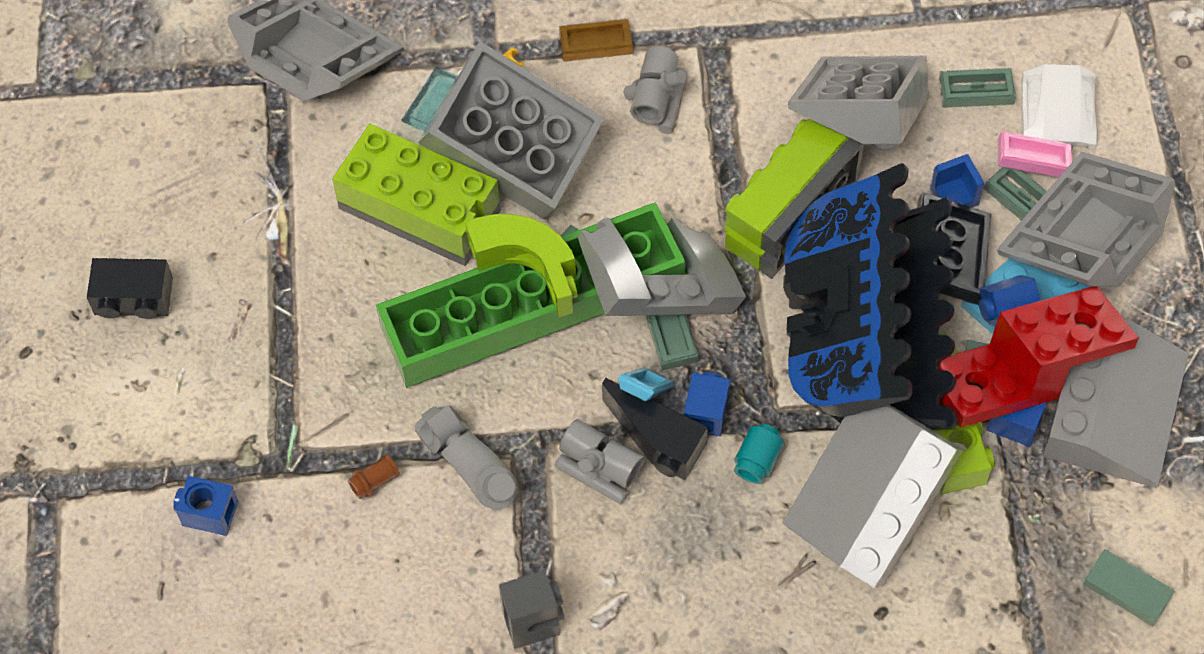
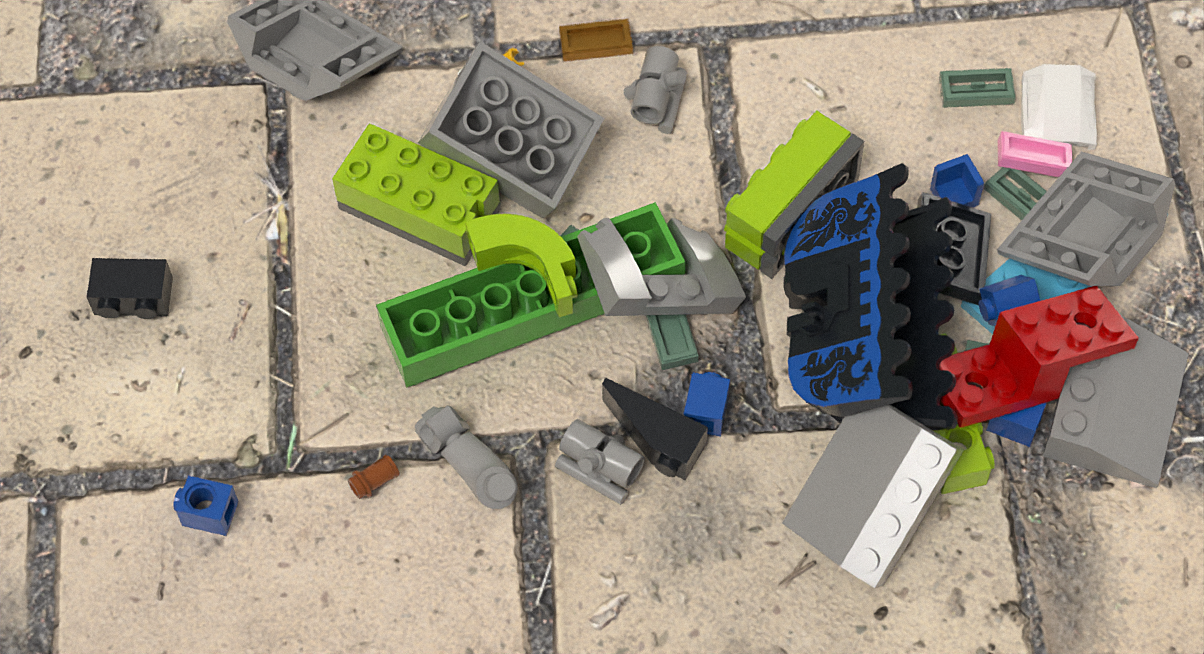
(429, 99): clear light blue tile -> none
(531, 608): dark grey brick -> none
(644, 383): medium azure tile -> none
(758, 453): teal brick -> none
(865, 96): light grey slope -> none
(1128, 587): sand green tile -> none

